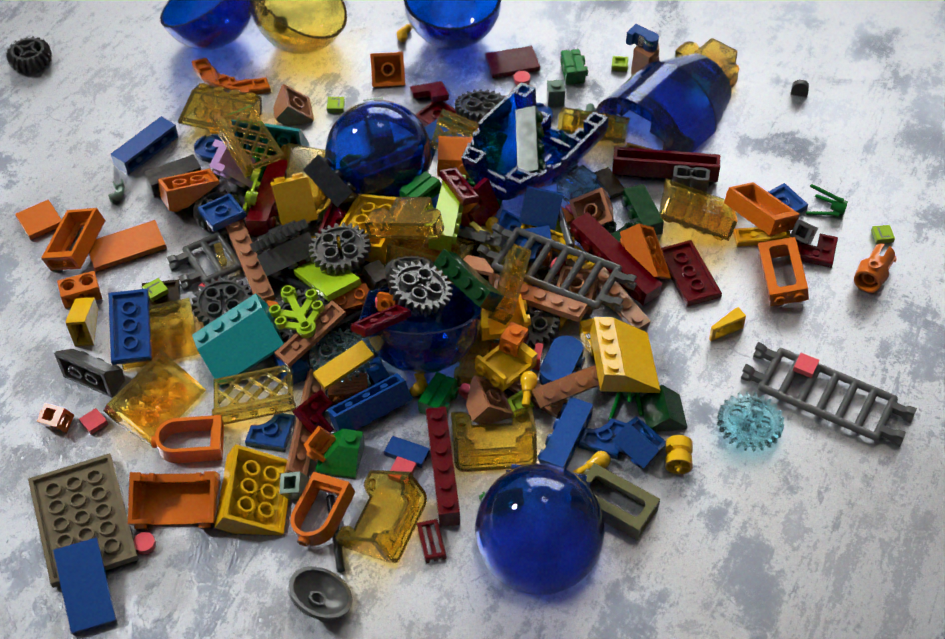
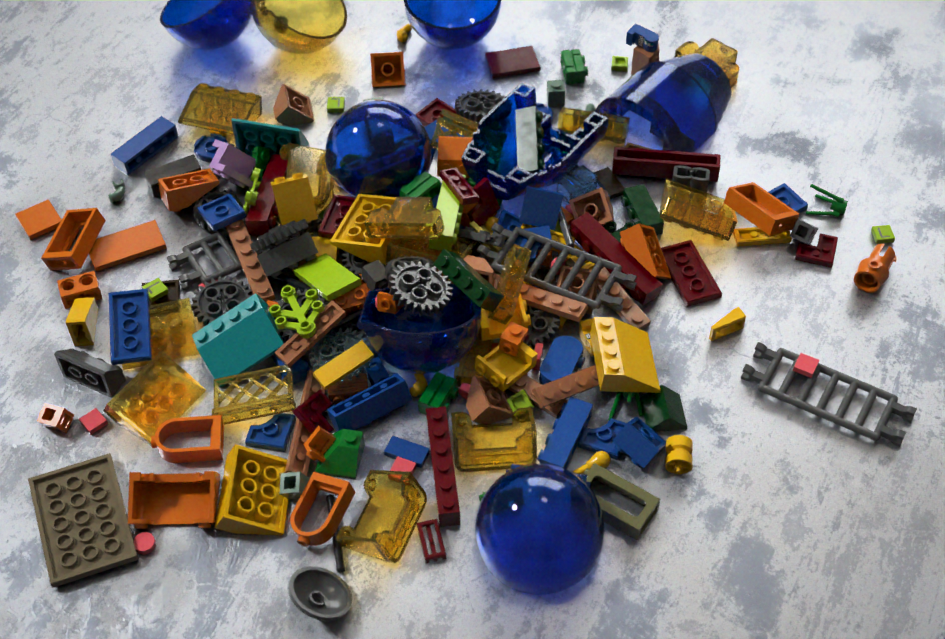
(29, 54): dark grey gear -> none
(84, 586): blue tile -> none
(213, 78): orange tile -> none
(220, 254): clear yellow piece -> none
(227, 135): clear yellow fence -> none
(325, 250): dark grey gear -> none
(331, 182): black brick -> none
(380, 320): dark red tile -> none
(435, 90): dark red tile -> none
(521, 76): coral tile -> none
(528, 382): yellow piece -> none
(754, 435): clear light blue gear -> none
(785, 294): orange piece -> none
(800, 88): dark grey tile -> none

